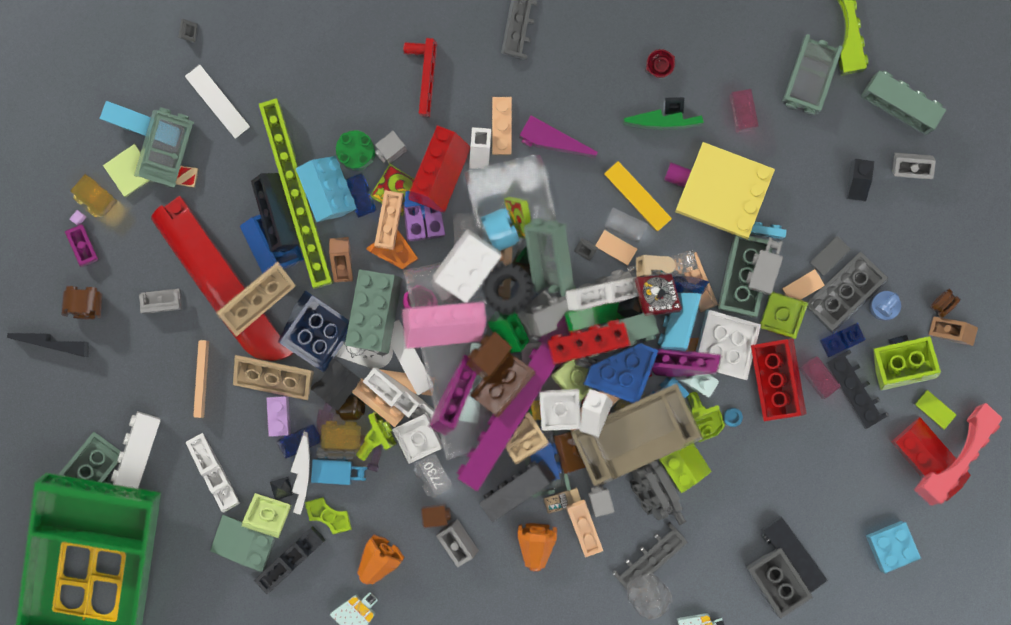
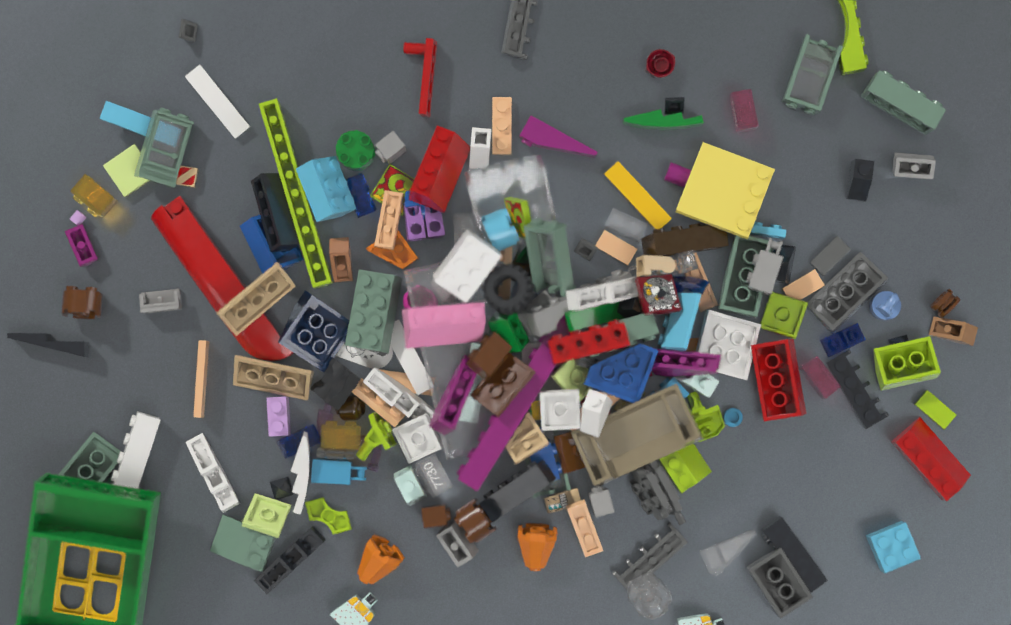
(409, 485): none -> light aqua torso
(474, 521): none -> reddish brown brick
(682, 240): none -> dark brown wedge
(722, 554): none -> clear slope
(785, 270): none -> black slope
(982, 424): coral arch -> none

